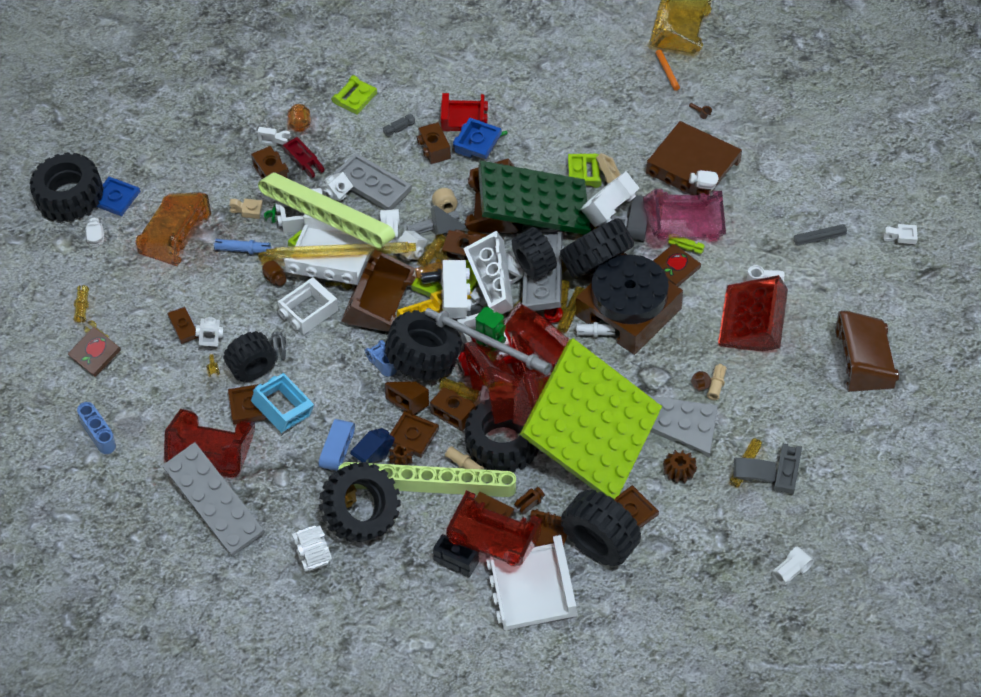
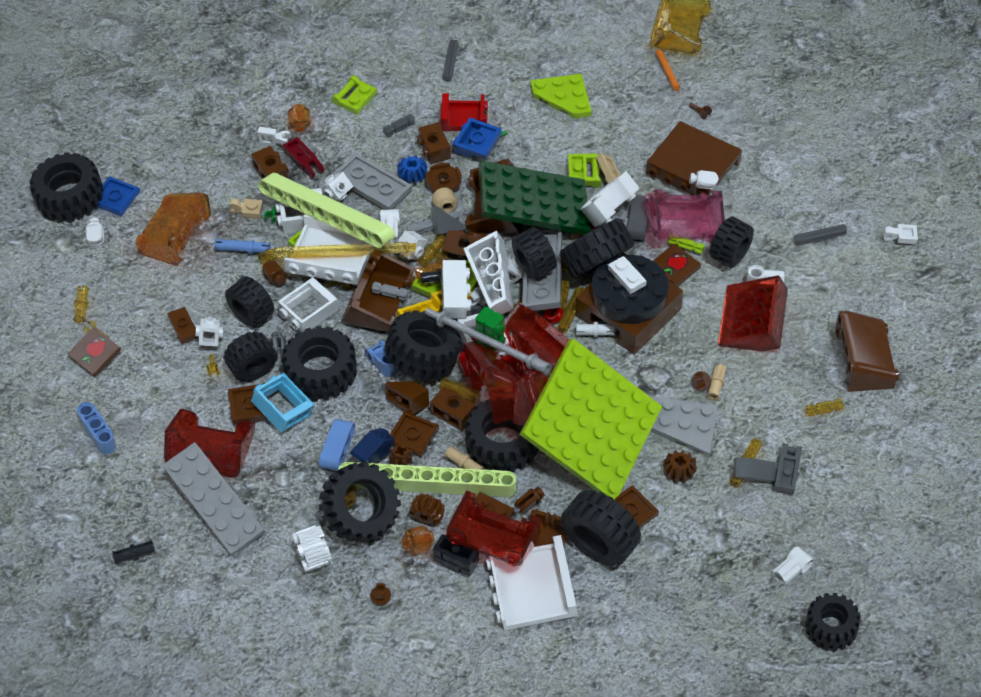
(133, 551): none -> black pin
(249, 301): none -> black tyre
(320, 343): none -> black tyre
(380, 595): none -> reddish brown plate
(390, 290): none -> light grey axle
(412, 169): none -> blue gear
(418, 540): none -> clear orange head
(427, 509): none -> reddish brown gear
(439, 170): none -> reddish brown plate
(450, 60): none -> dark grey axle
(564, 94): none -> lime plate
(627, 275): none -> white plate
(731, 242): none -> black tyre
(824, 407): none -> clear yellow axle
(838, 608): none -> black tyre

